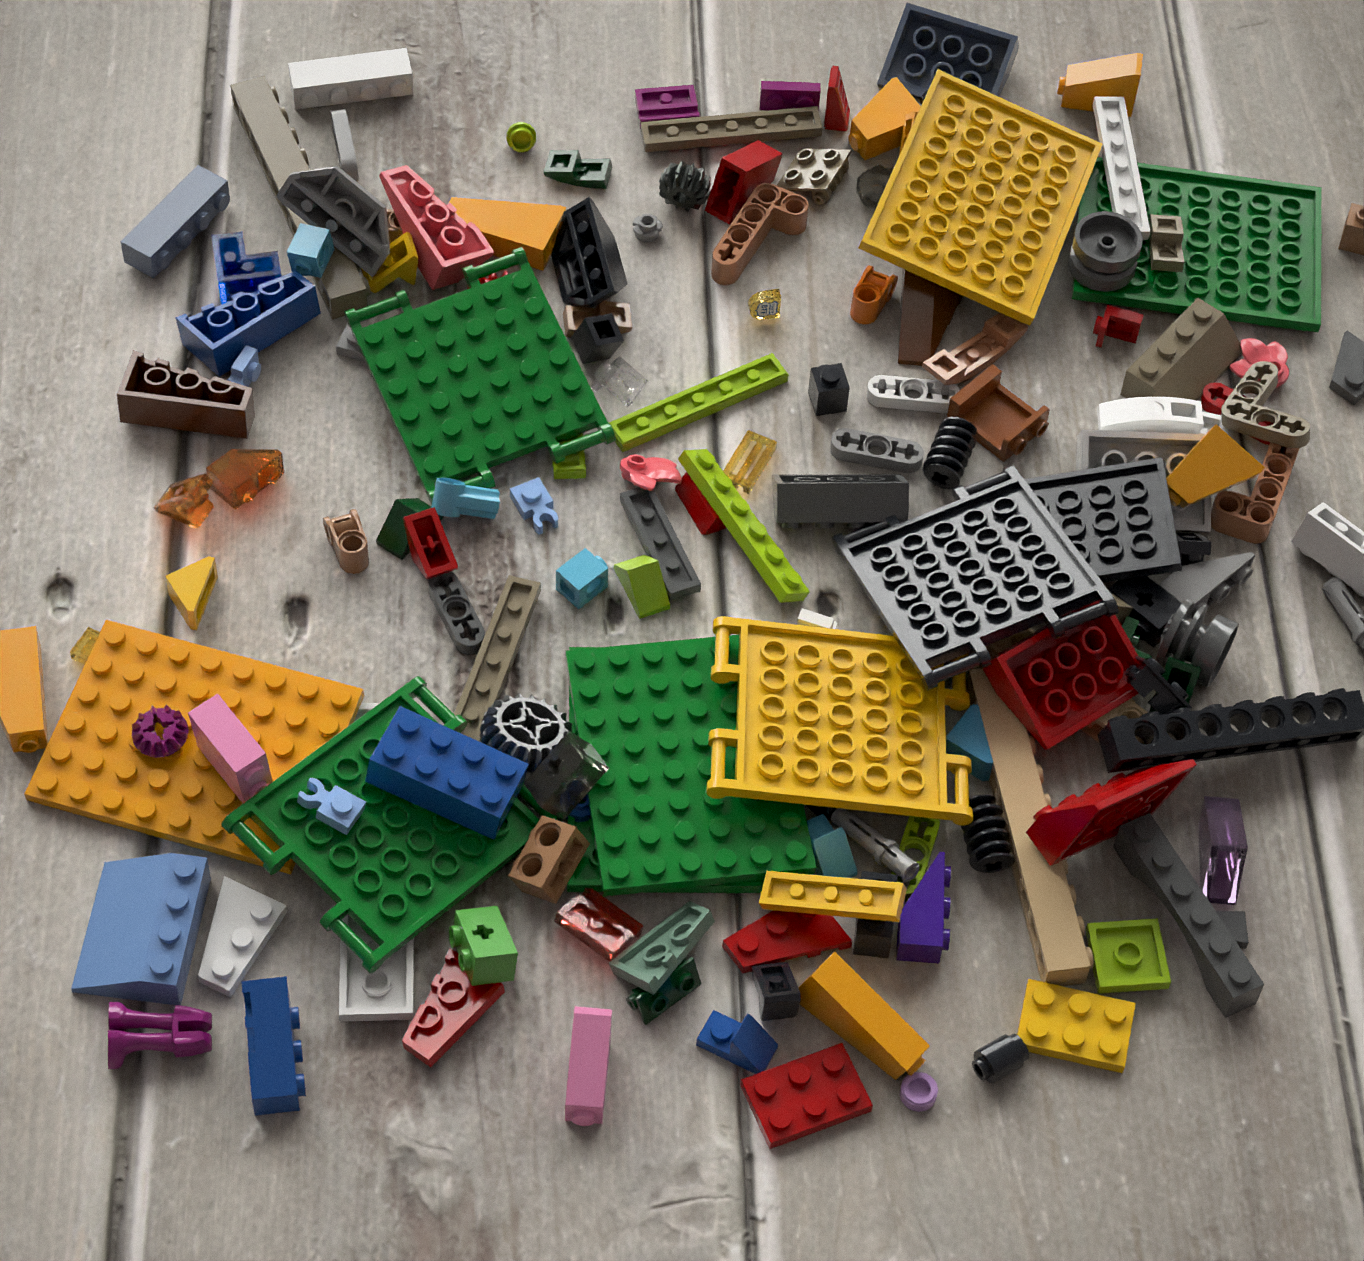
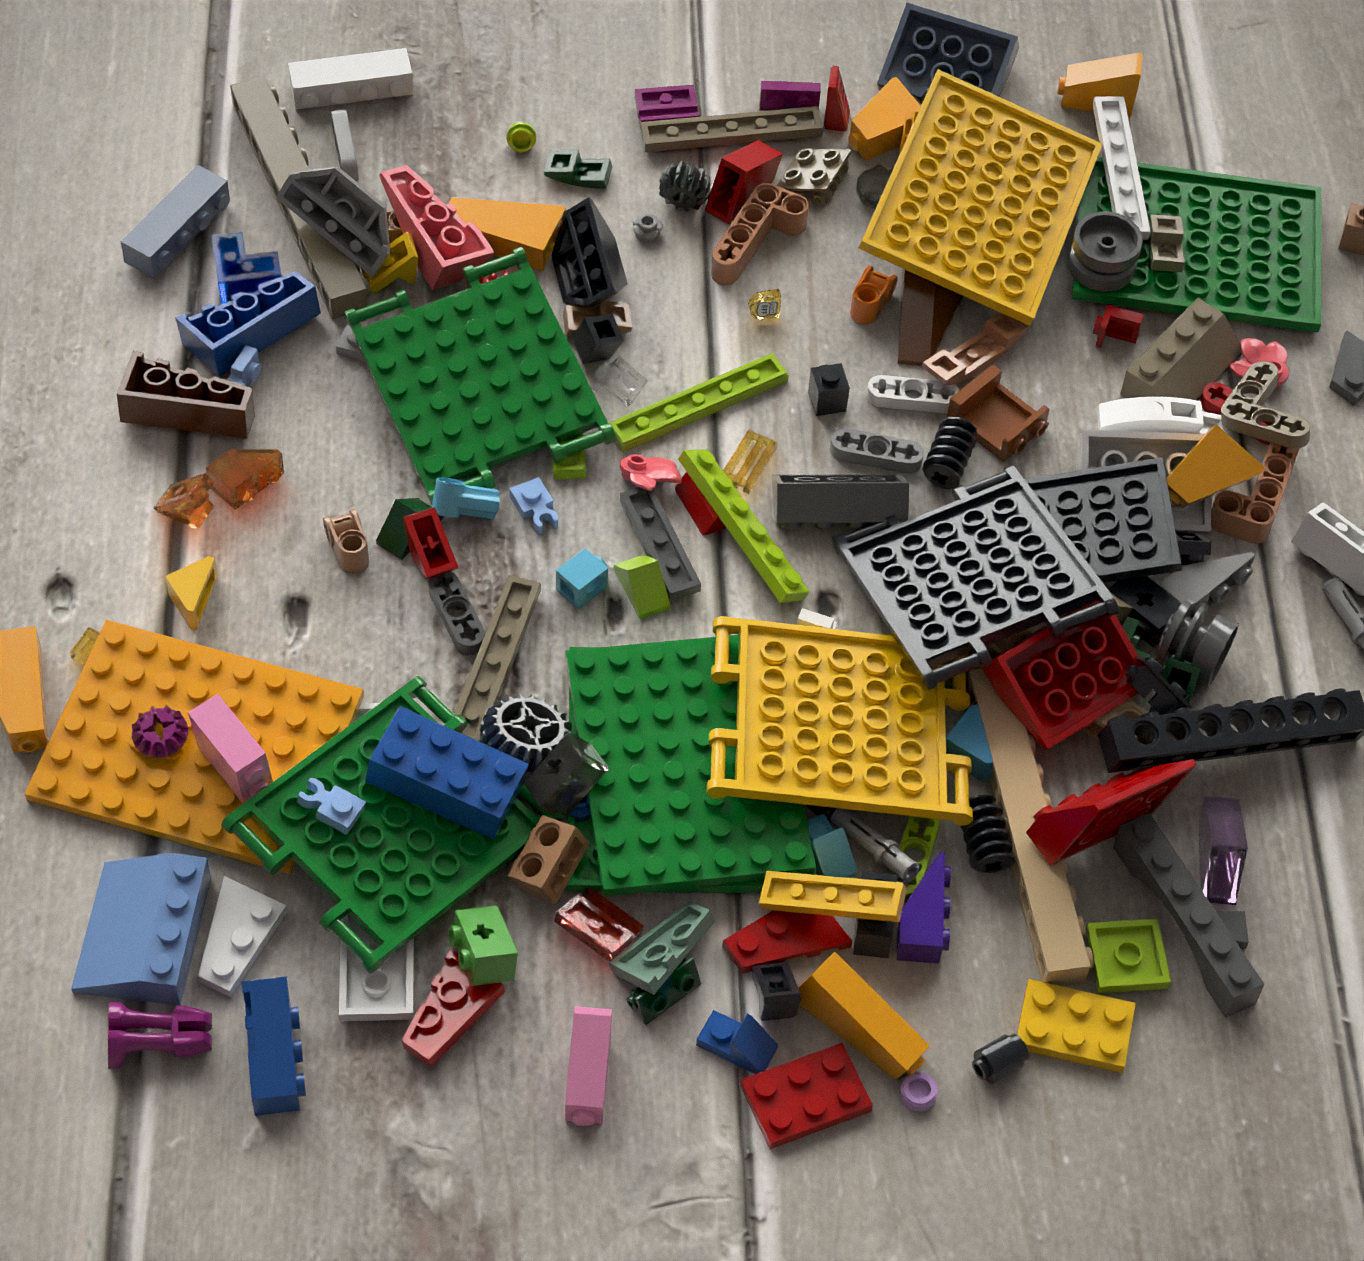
(310, 250): medium azure brick -> none

